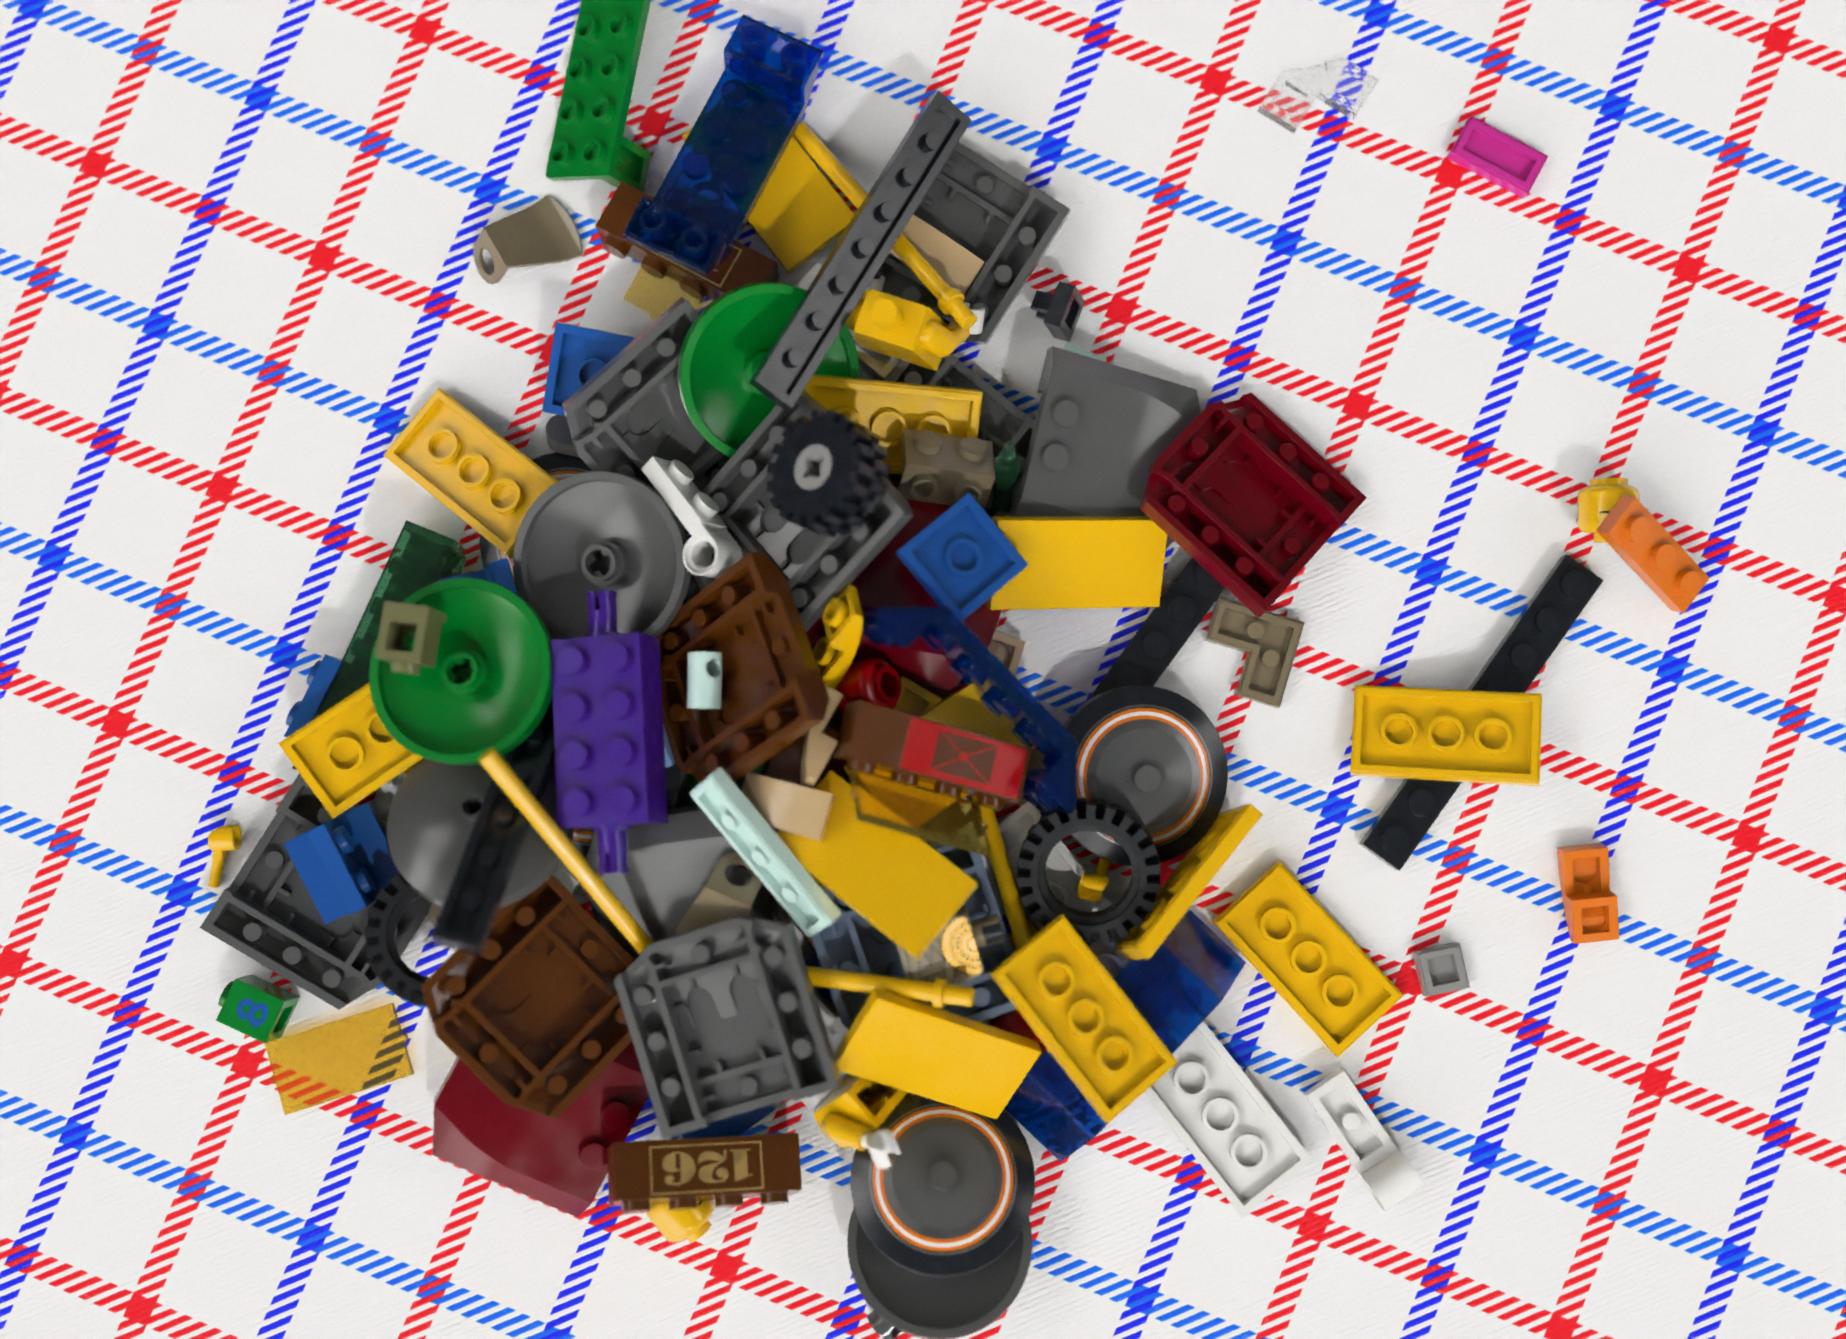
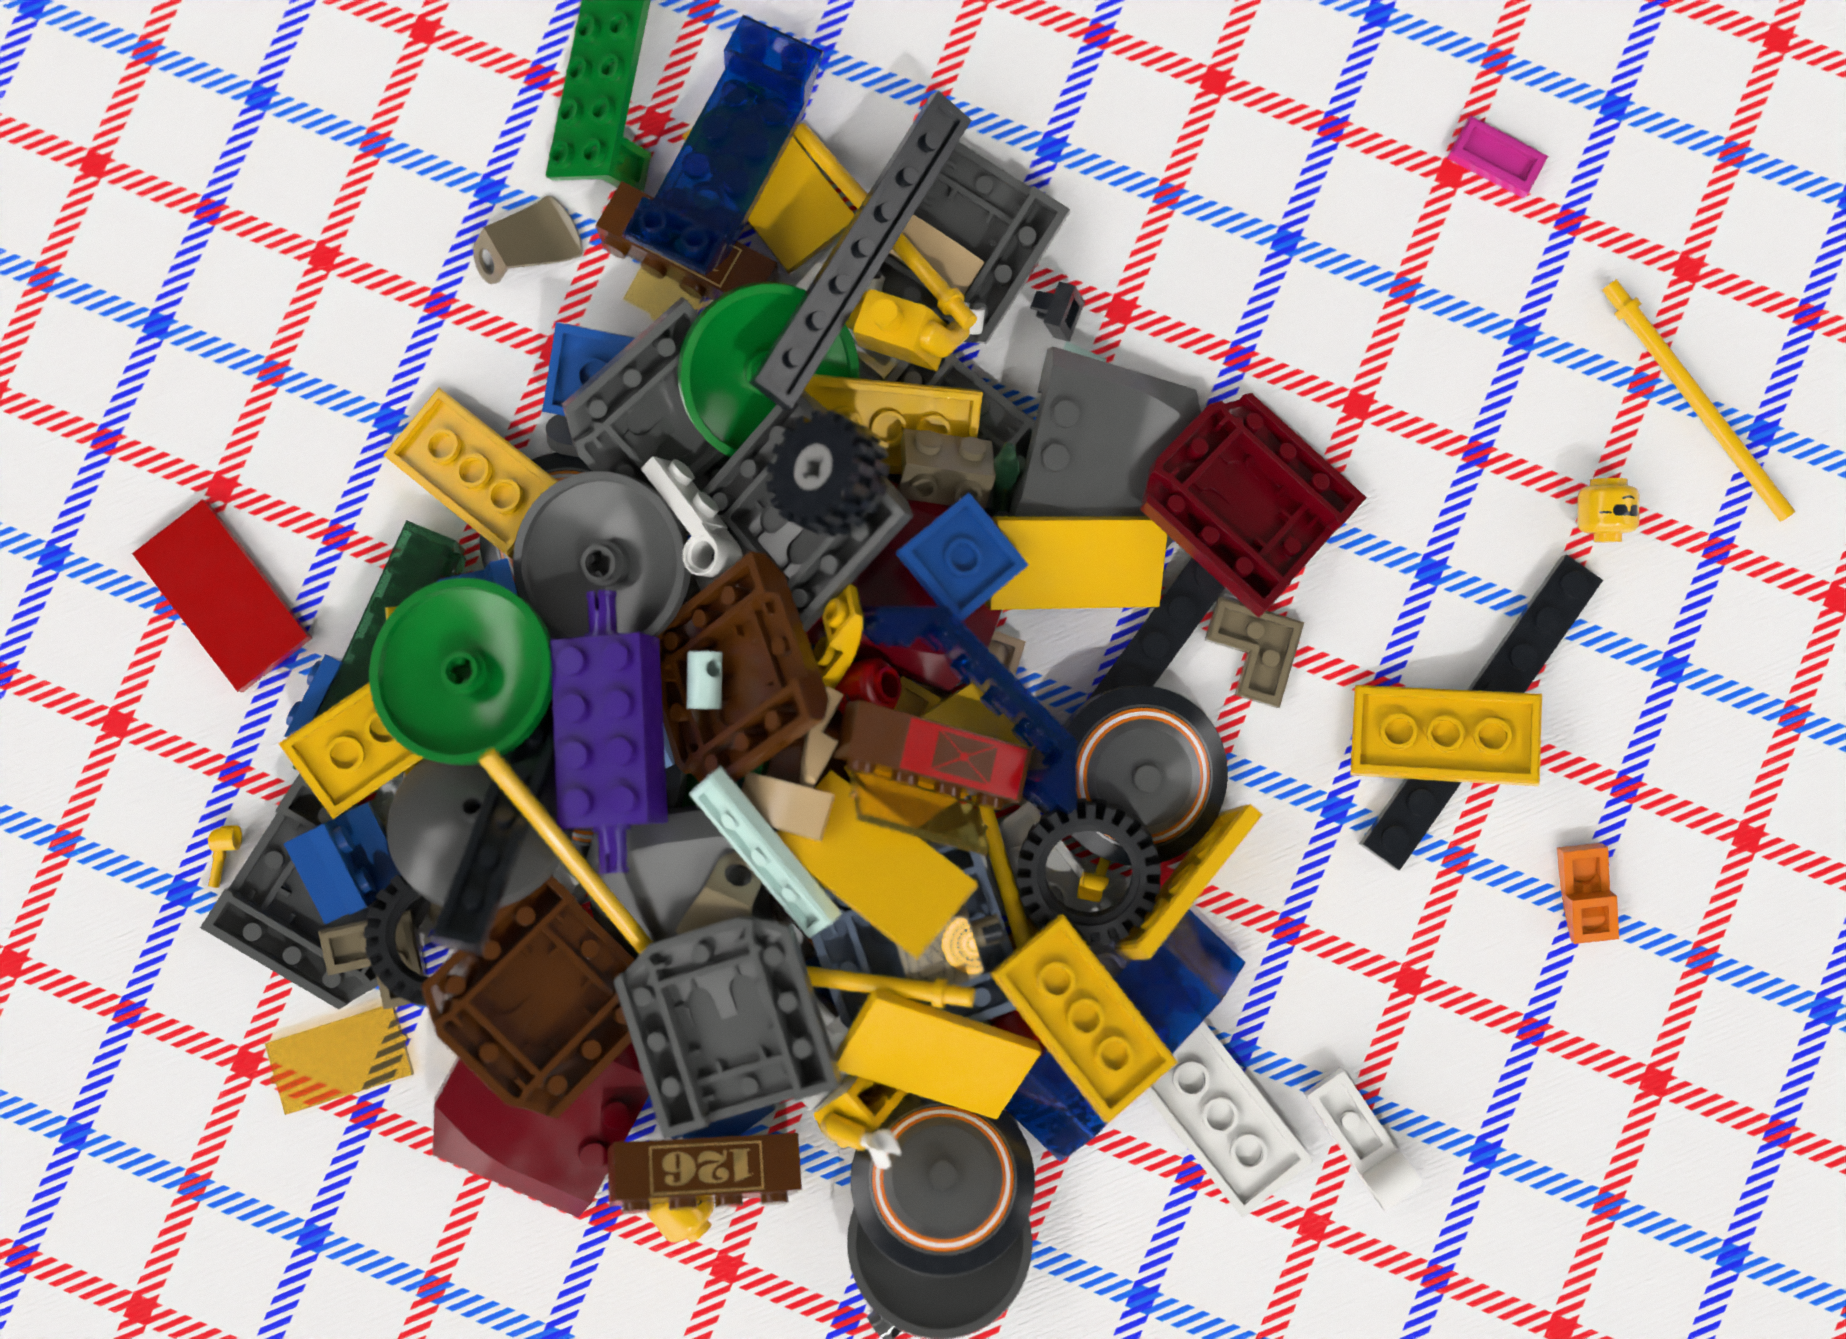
(222, 596): none -> red tile
(256, 1008): green brick -> none
(345, 951): none -> dark tan tile
(399, 626): olive brick -> none
(1307, 958): yellow tile -> none
(1334, 82): clear tile -> none
(1440, 969): light grey tile -> none
(1629, 310): none -> yellow bar
(1652, 553): orange plate -> none

